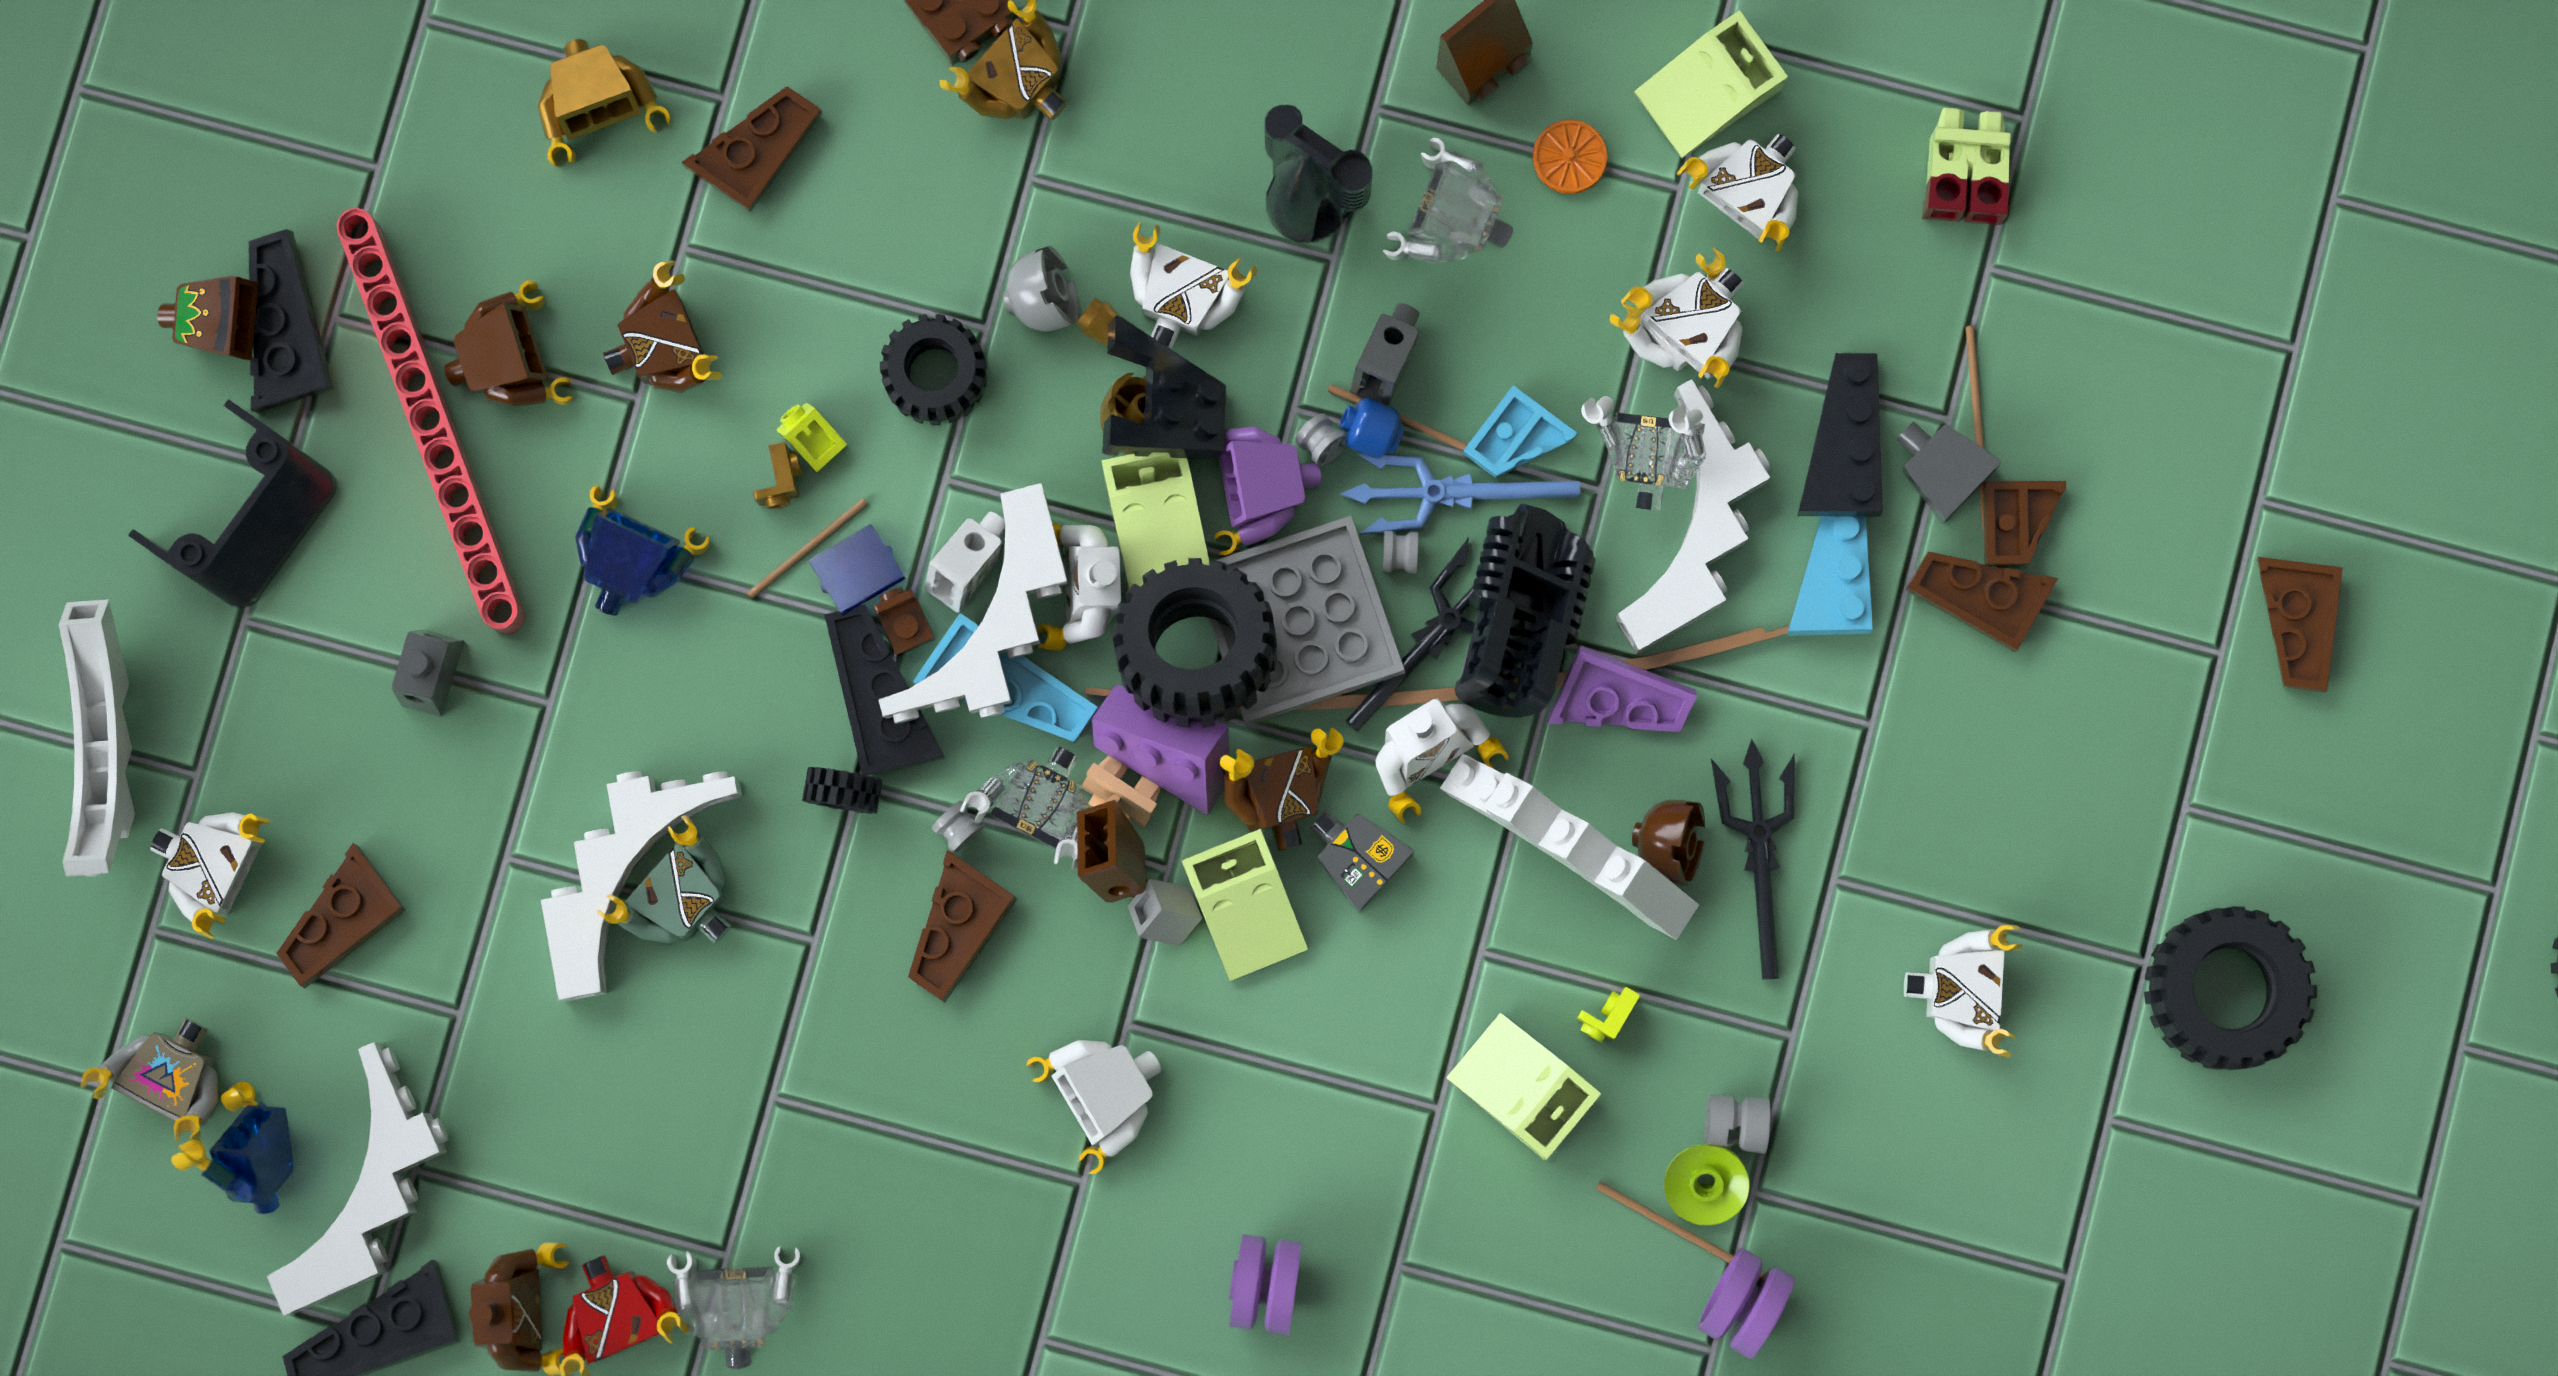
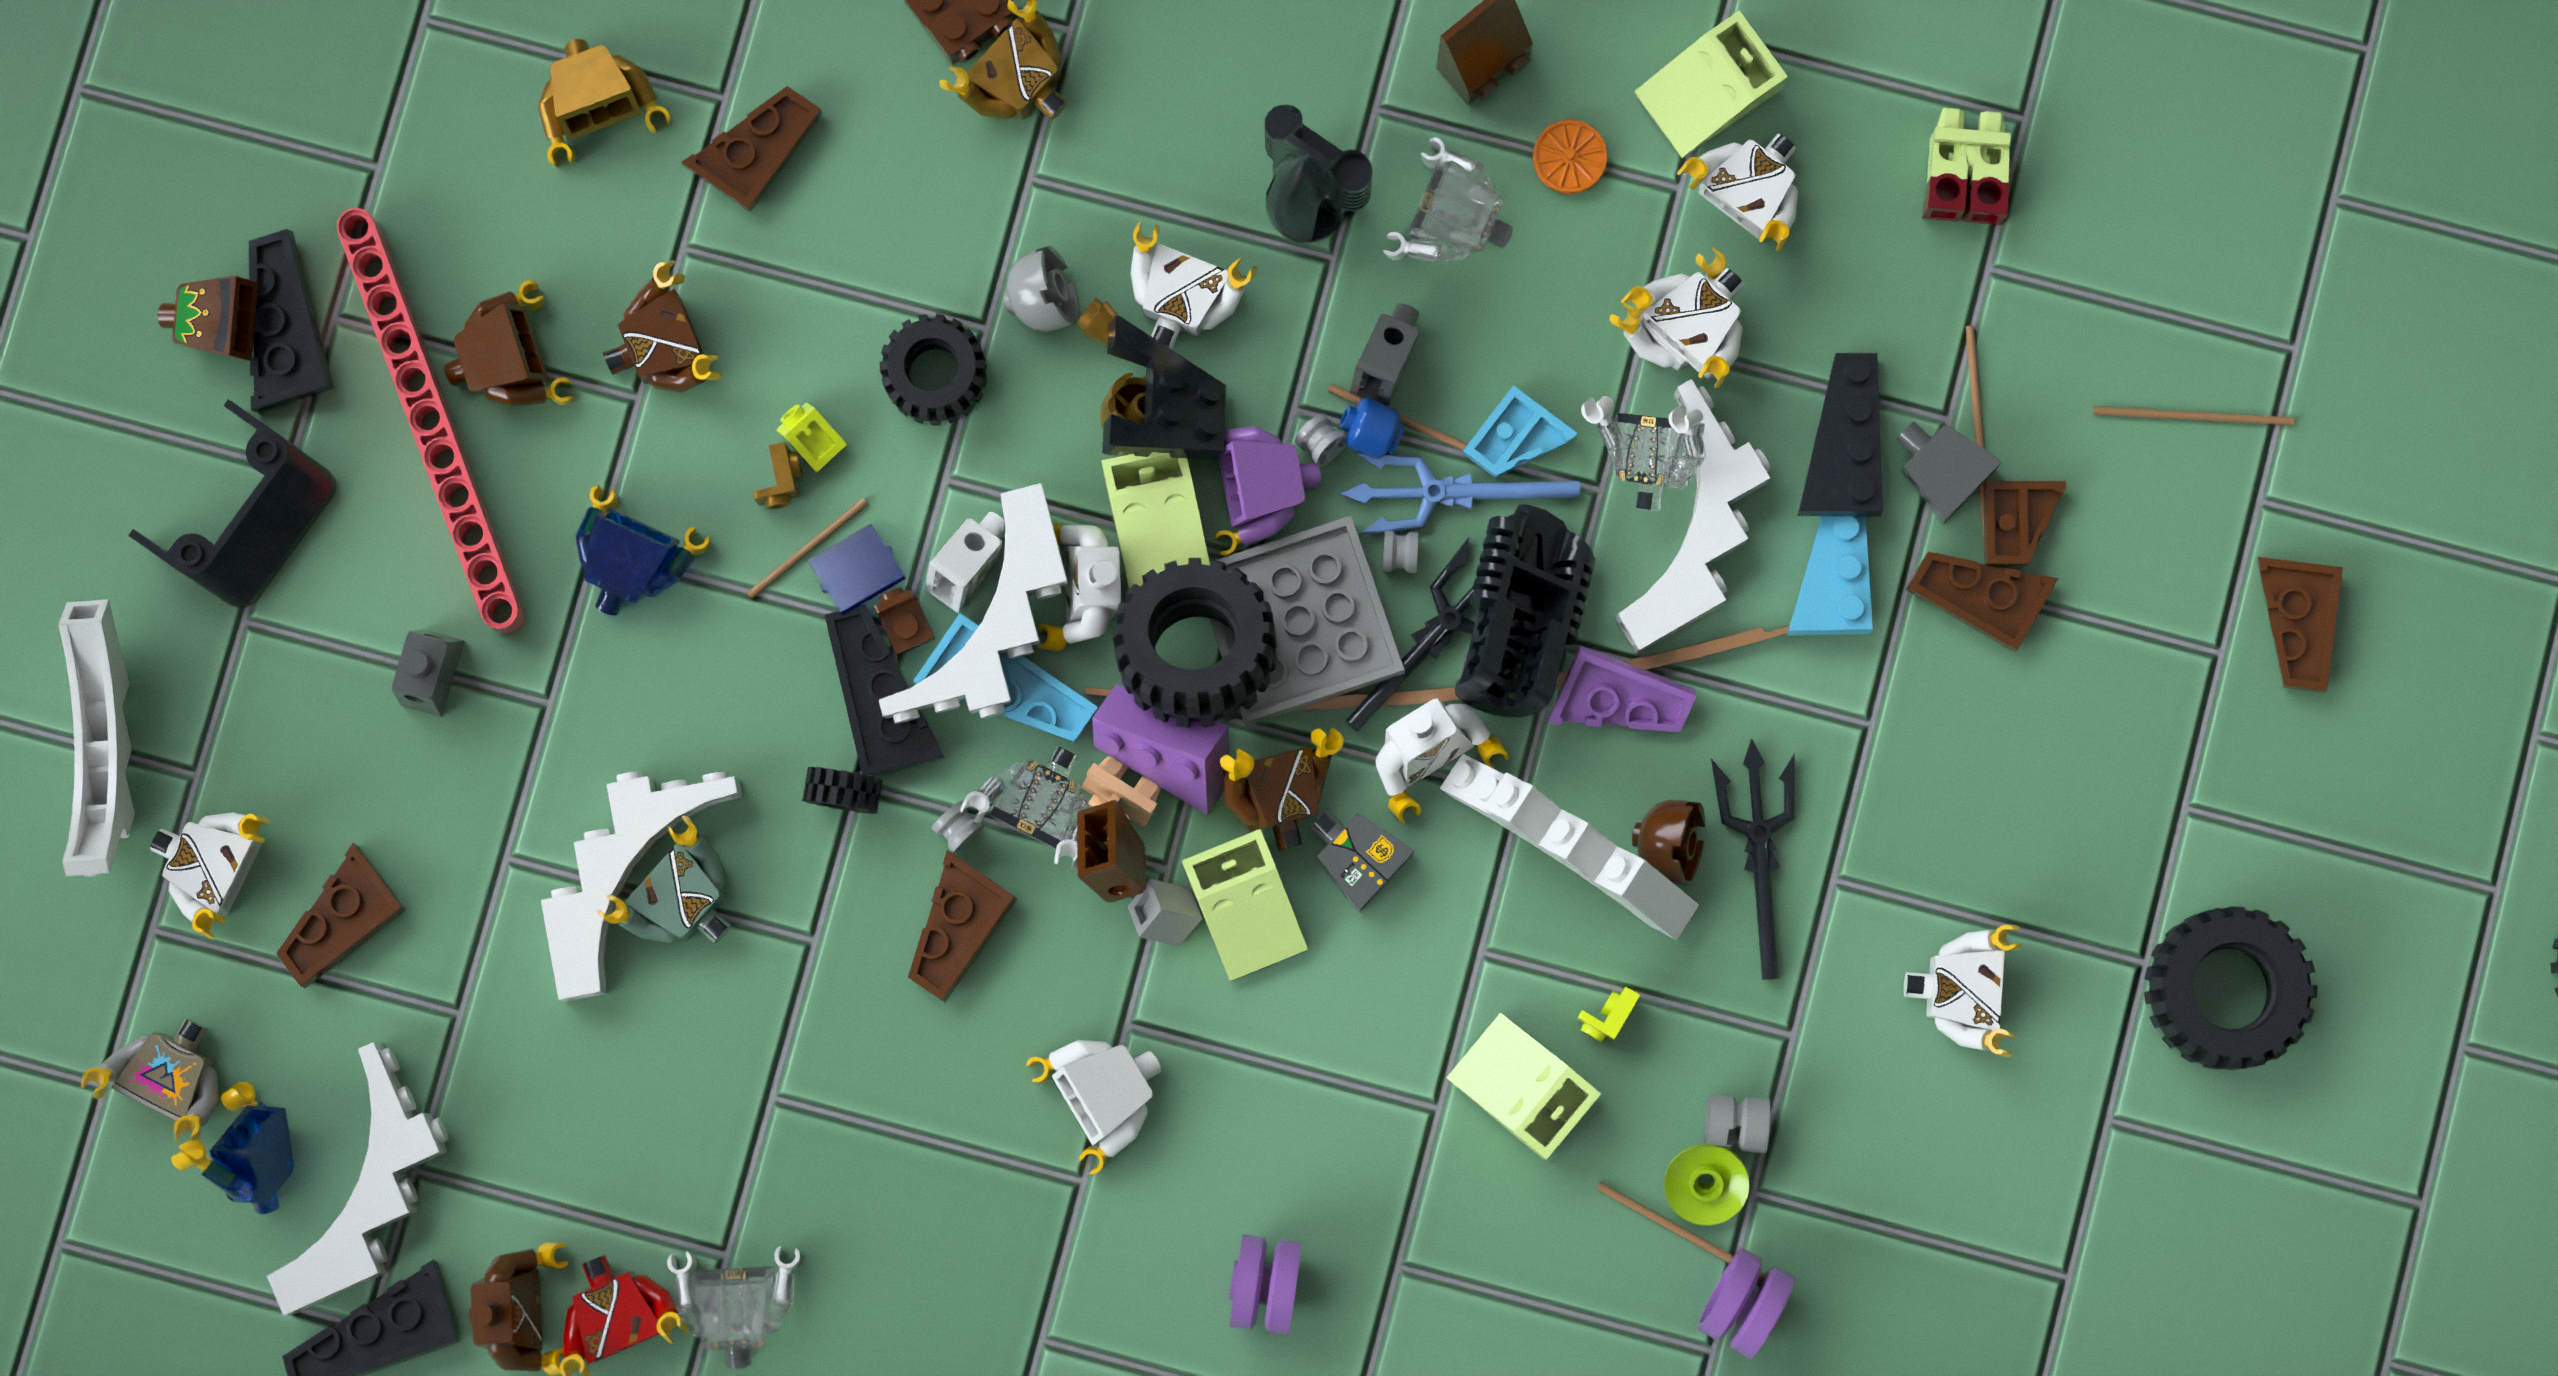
(2185, 415): none -> medium nougat piece

